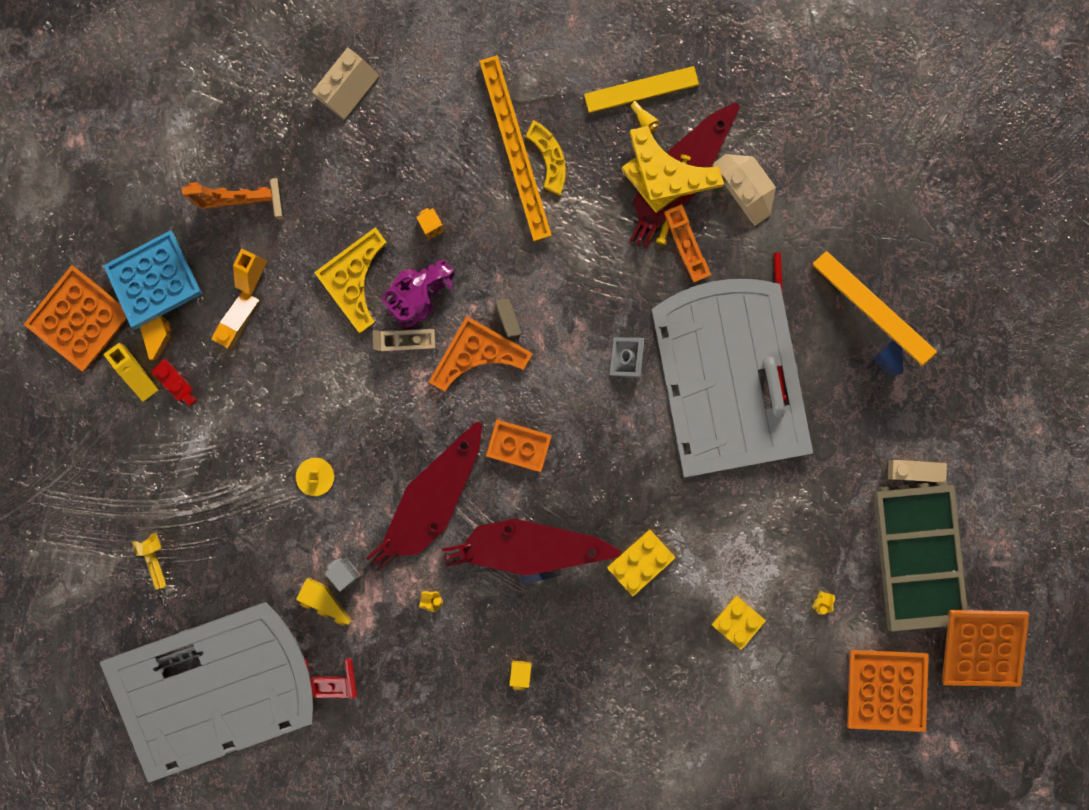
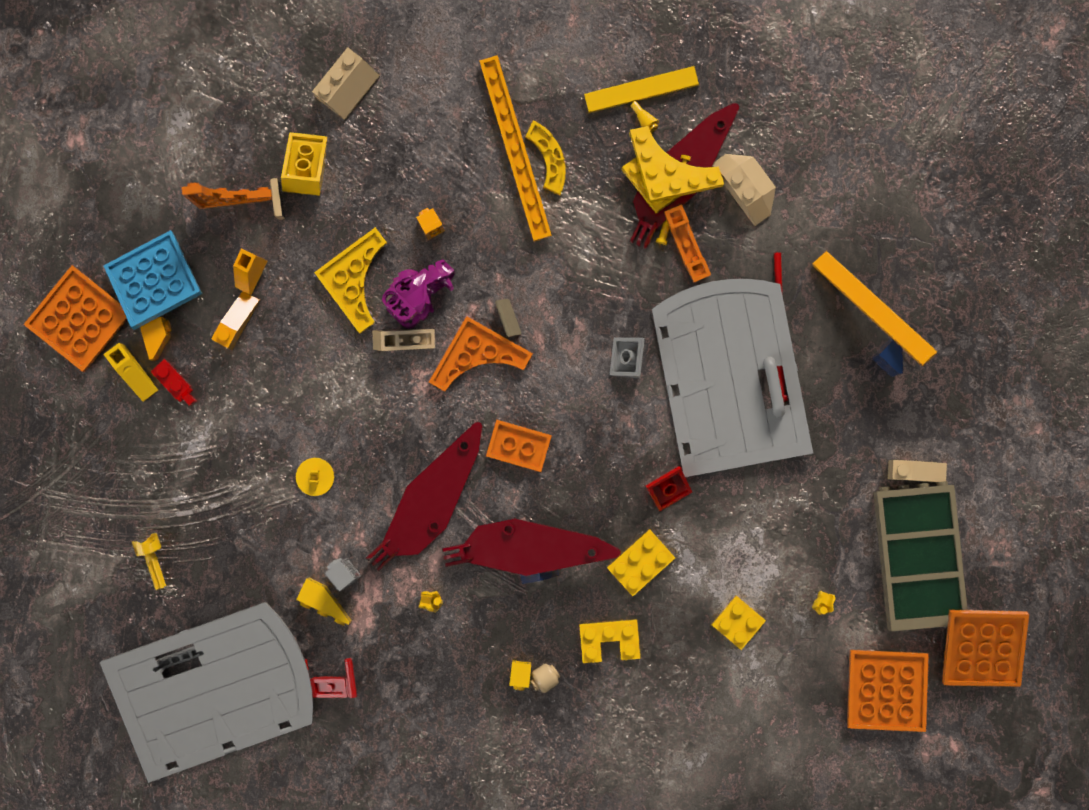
(304, 164): none -> yellow slope
(545, 678): none -> tan head
(623, 631): none -> yellow plate
(668, 488): none -> red slope

